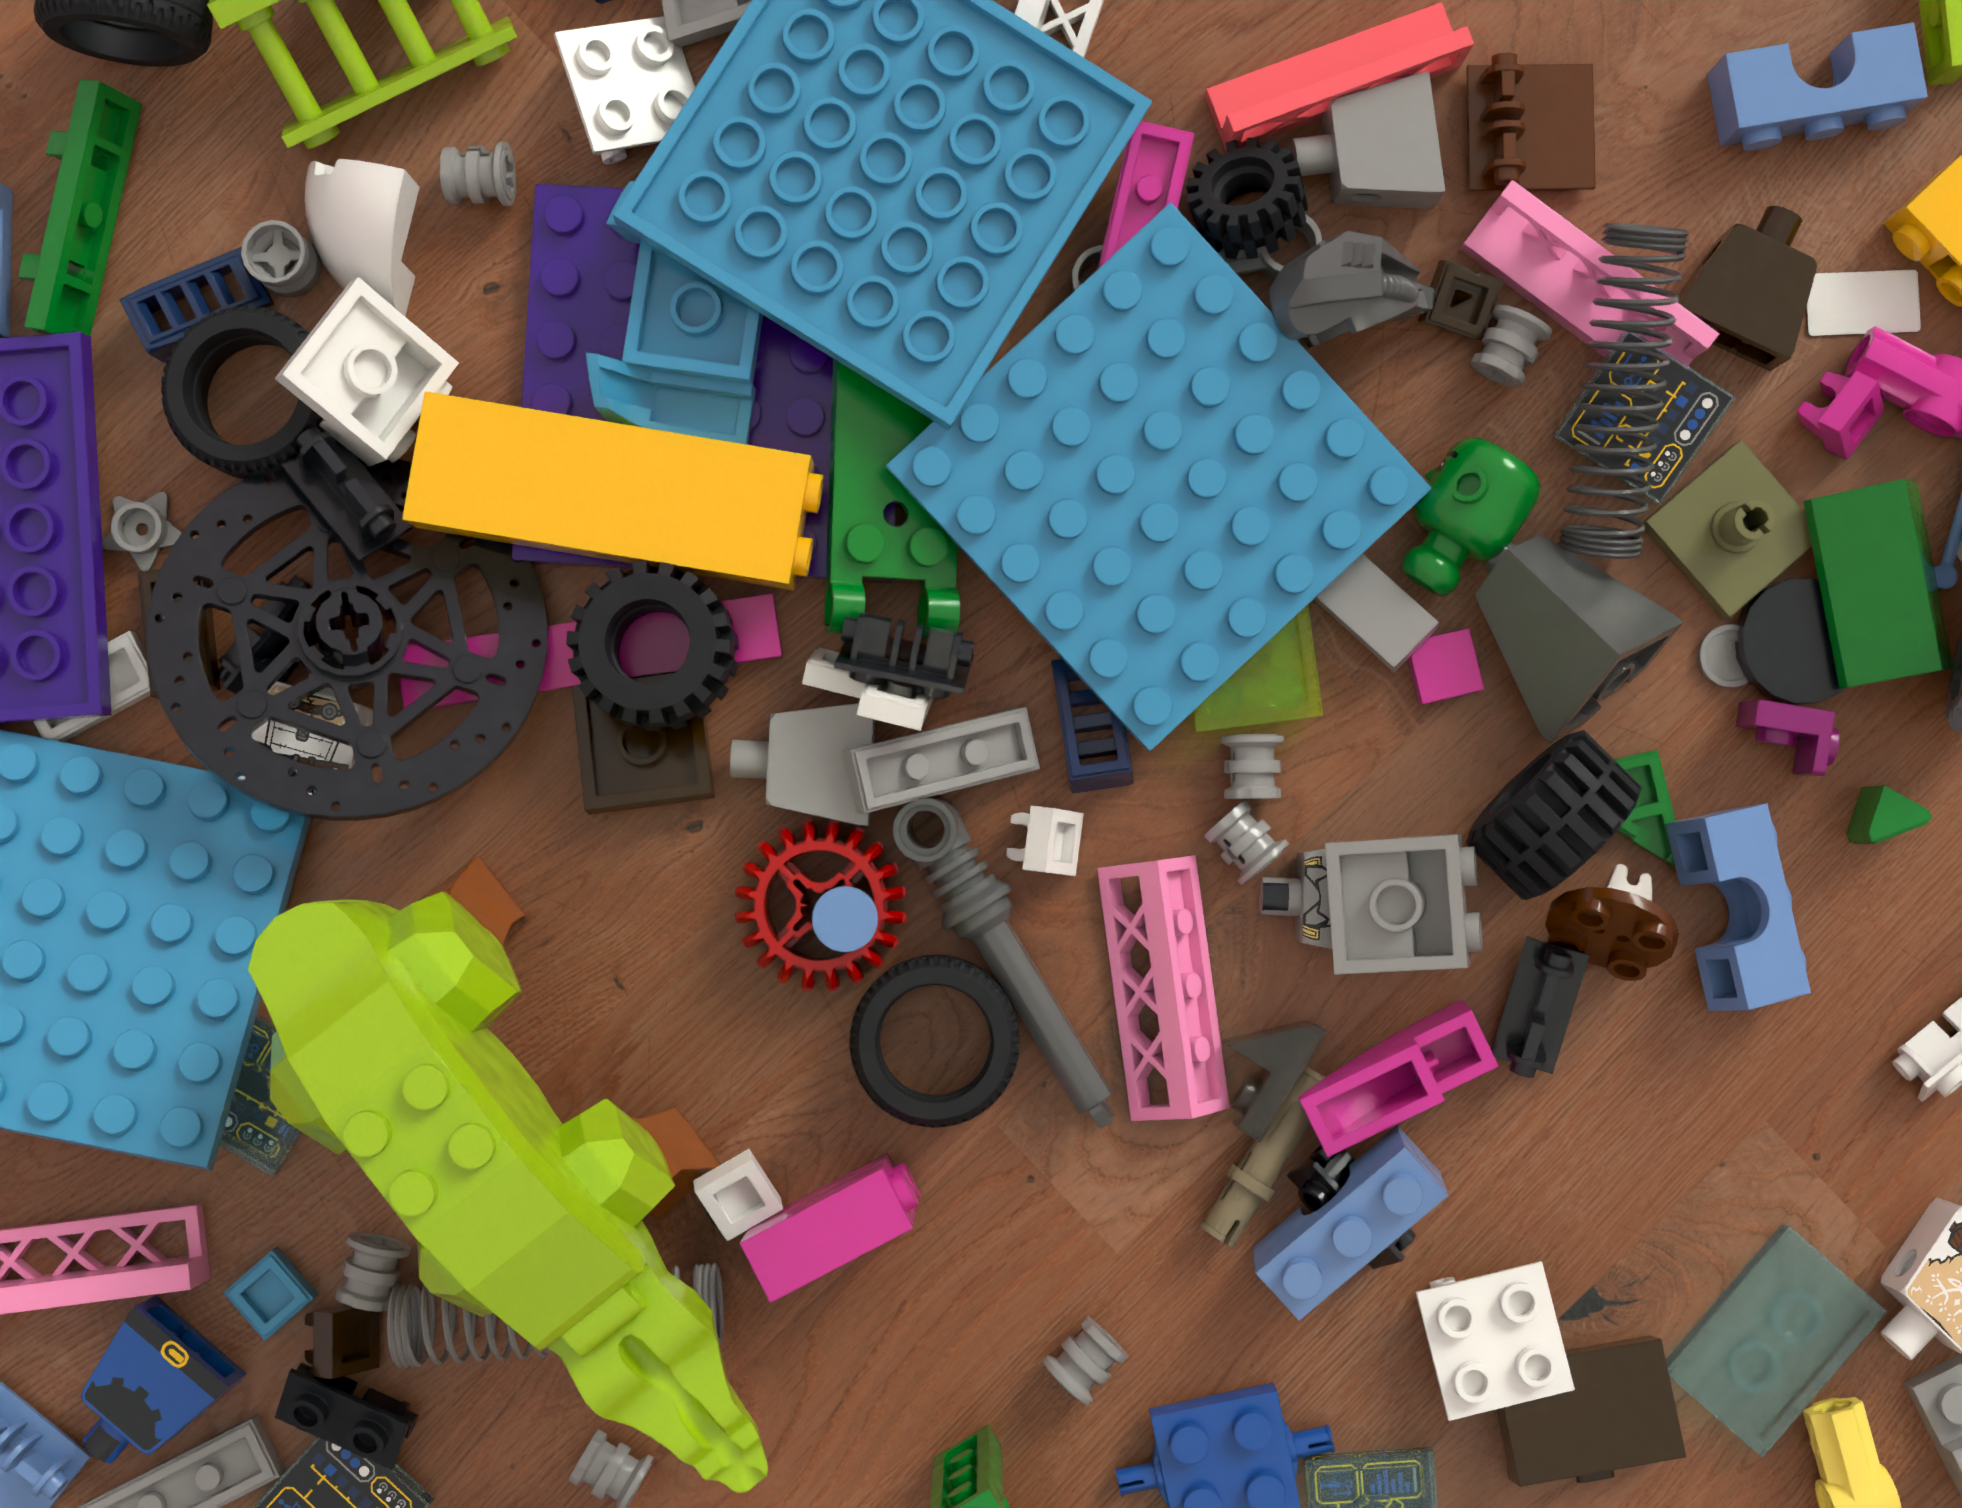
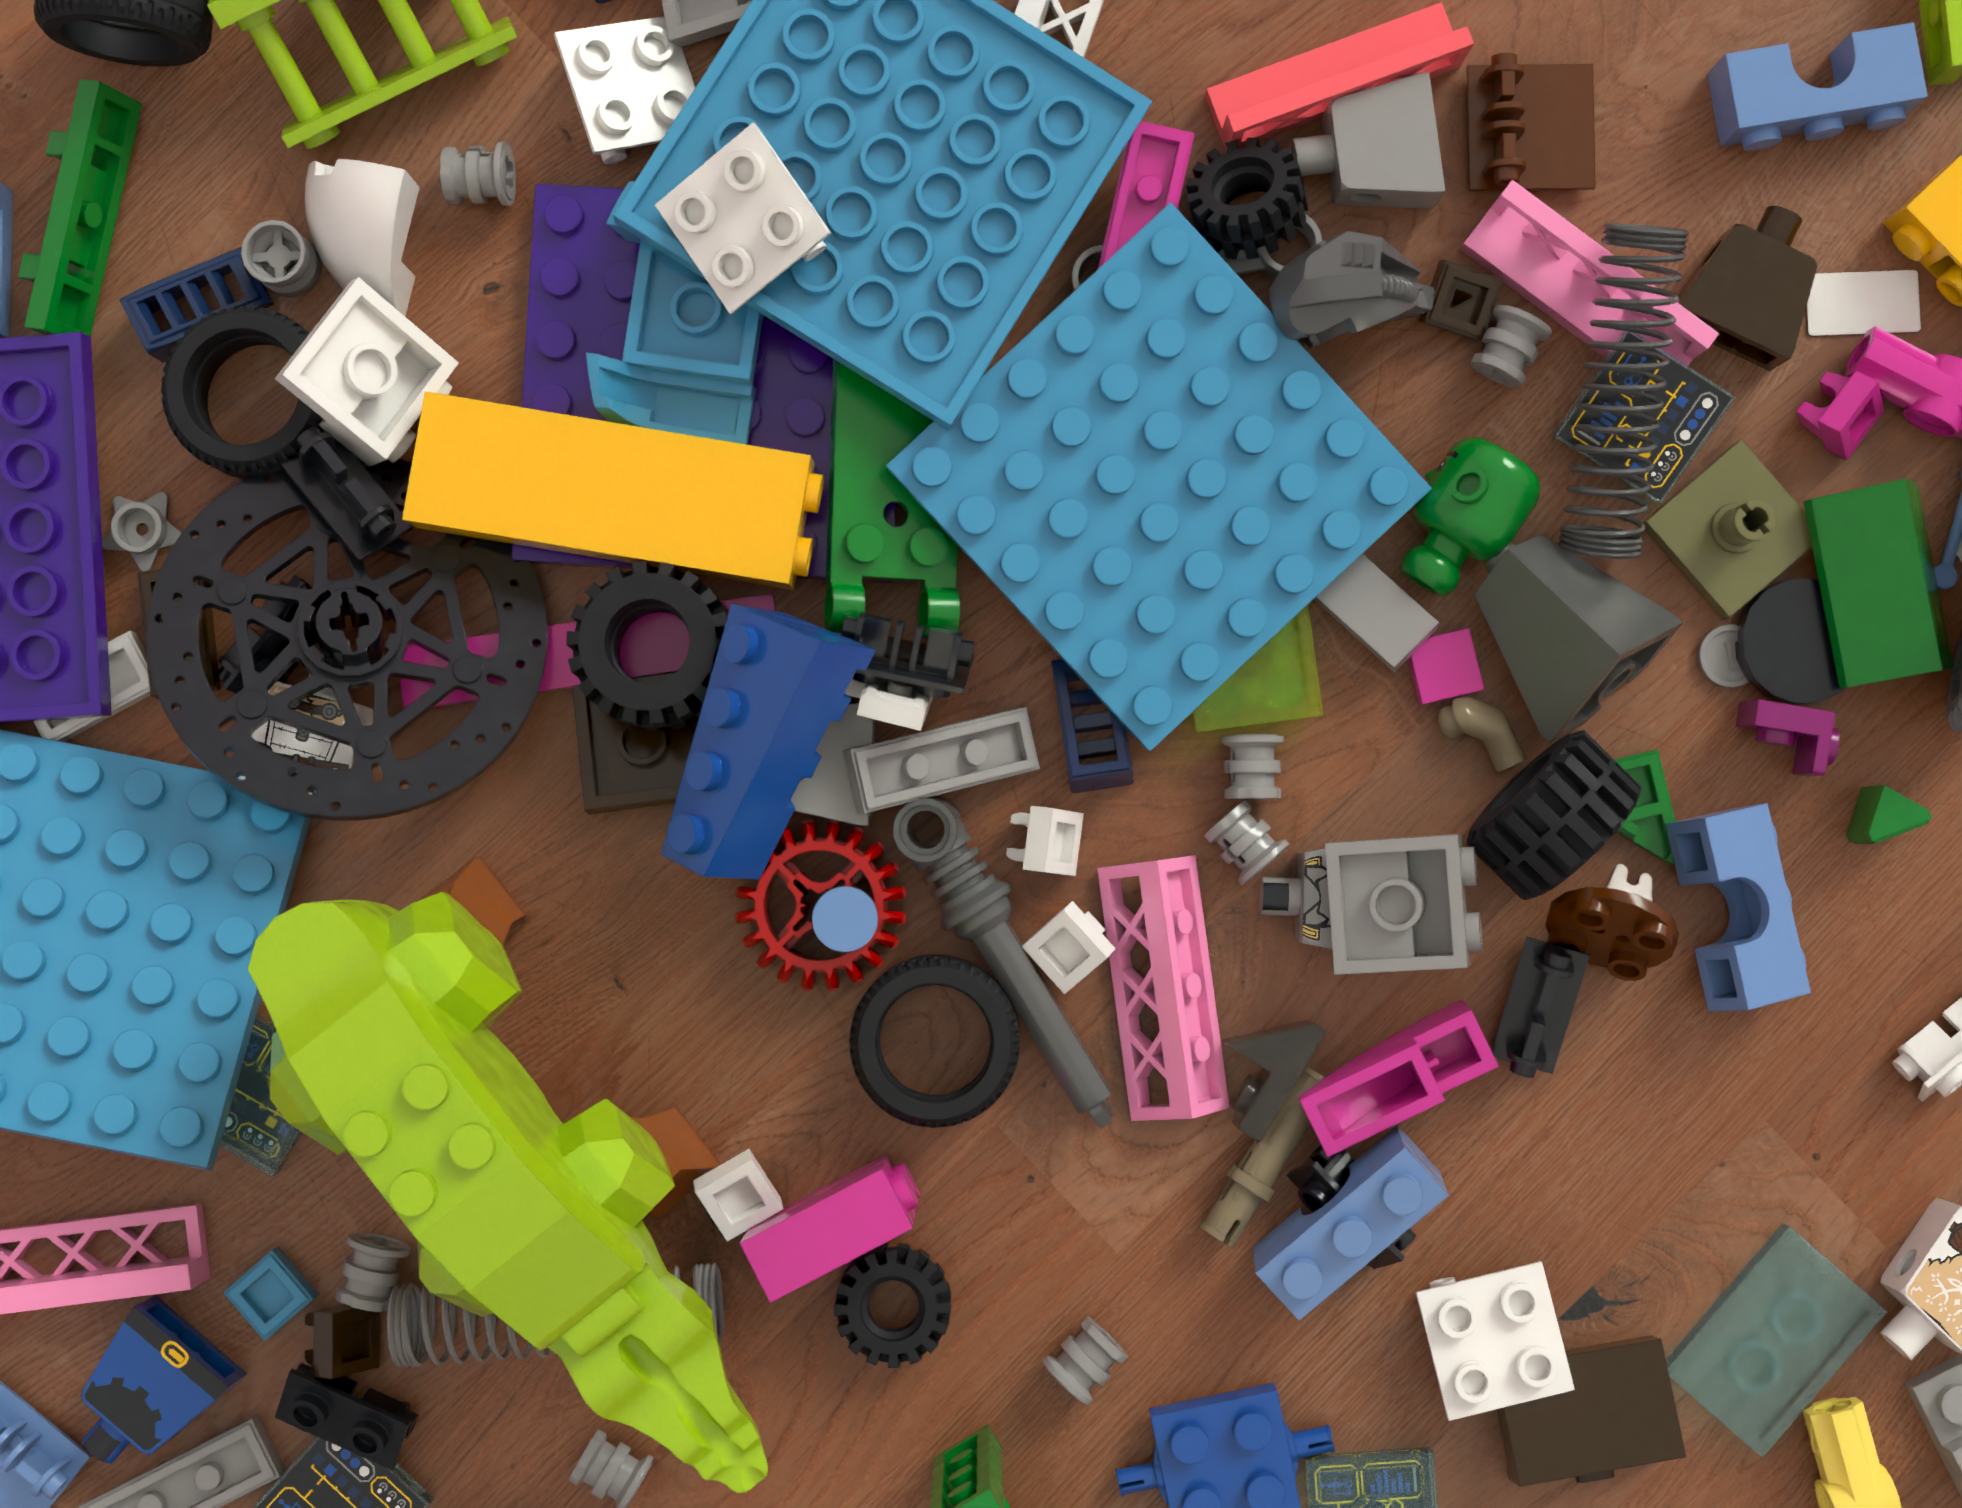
(743, 218): none -> white hinge
(757, 738): none -> blue wedge
(886, 1343): none -> black tyre
(1069, 946): none -> white tile
(1484, 723): none -> dark tan arm

